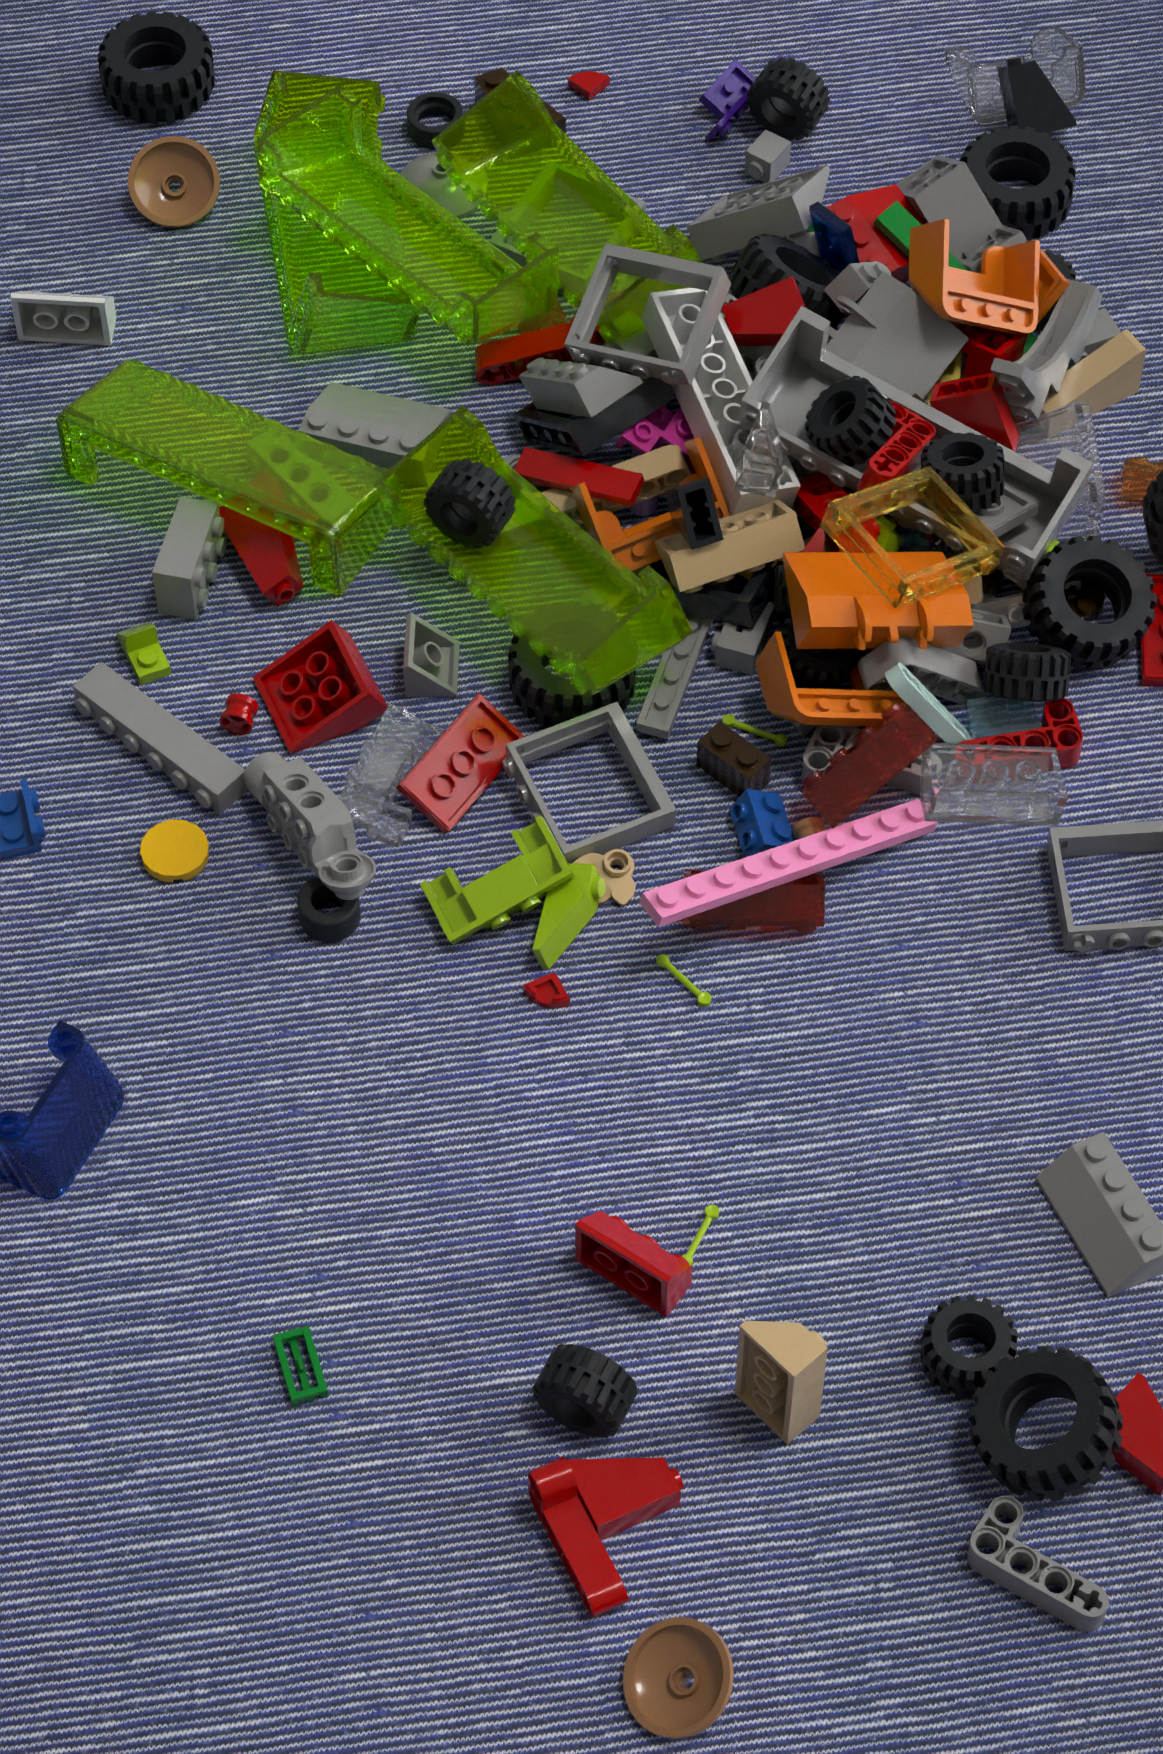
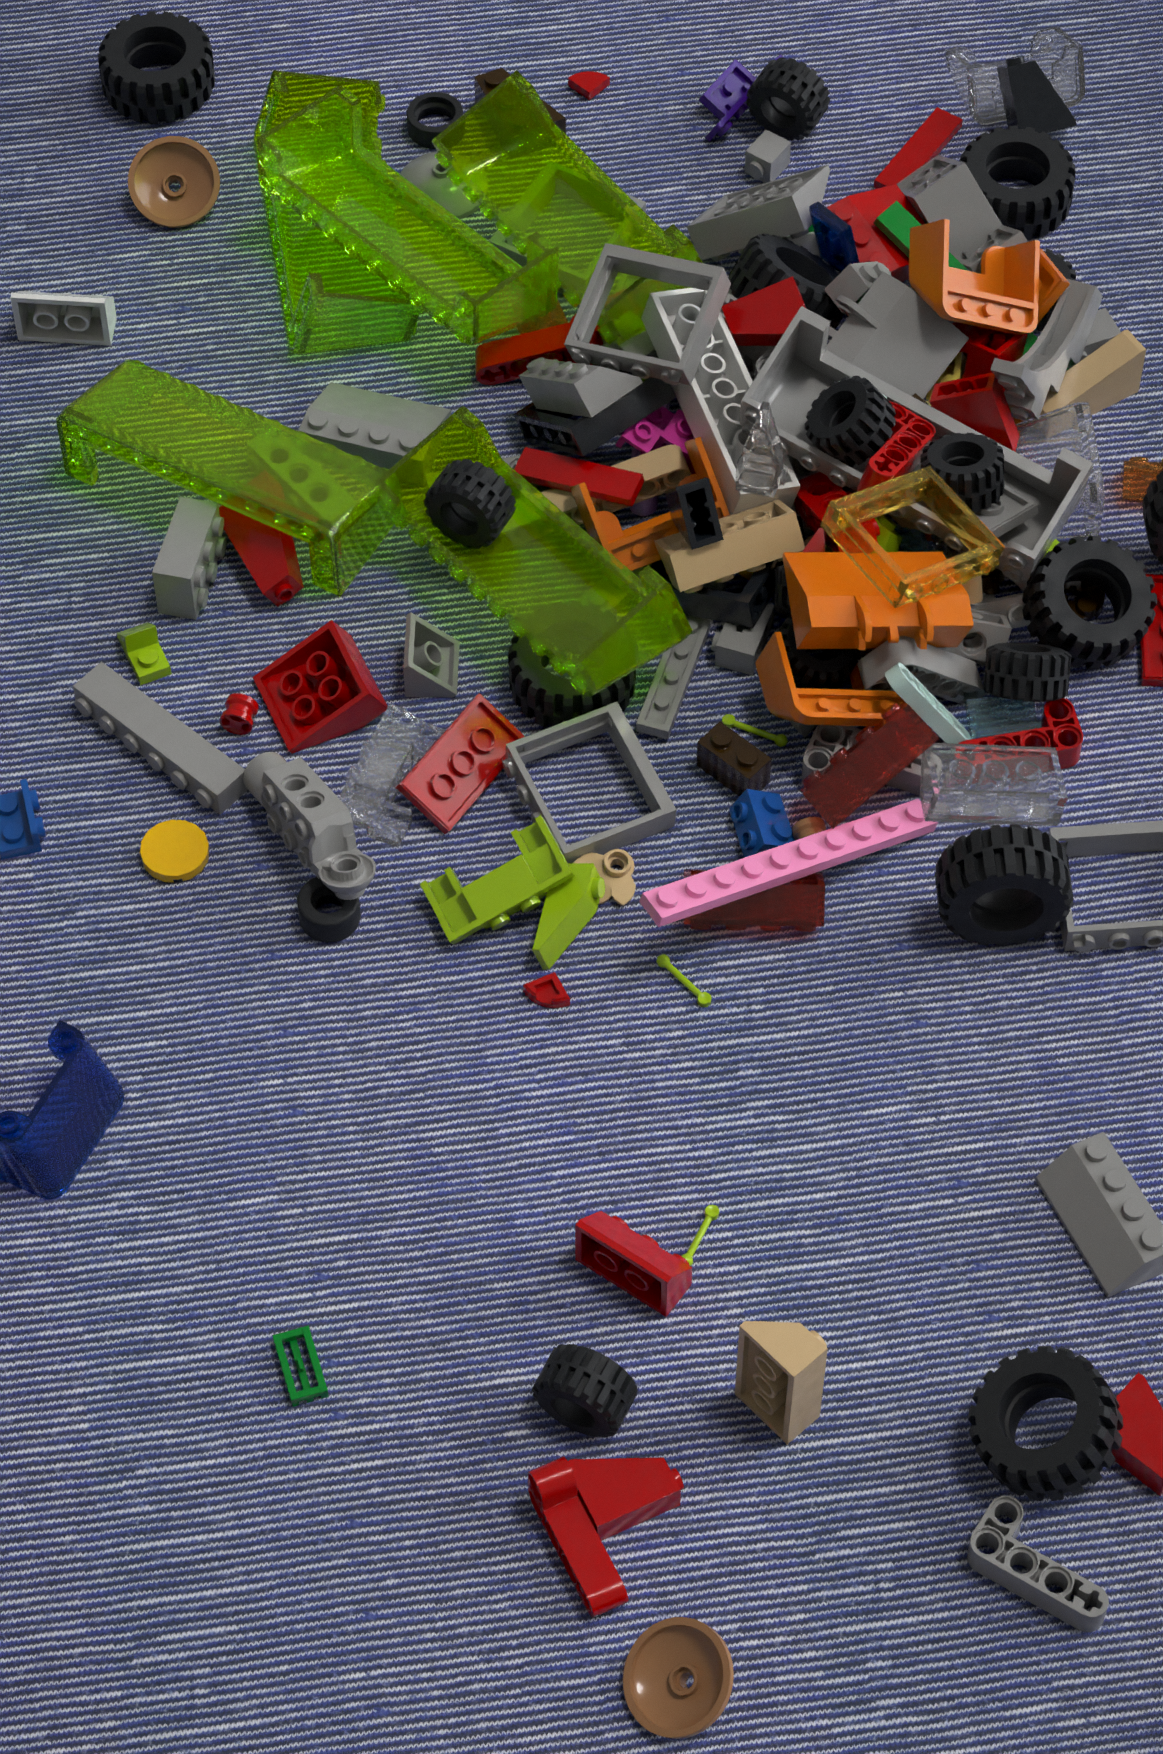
(921, 147): none -> red tile
(970, 1320): black tyre -> none
(1003, 885): none -> black tyre

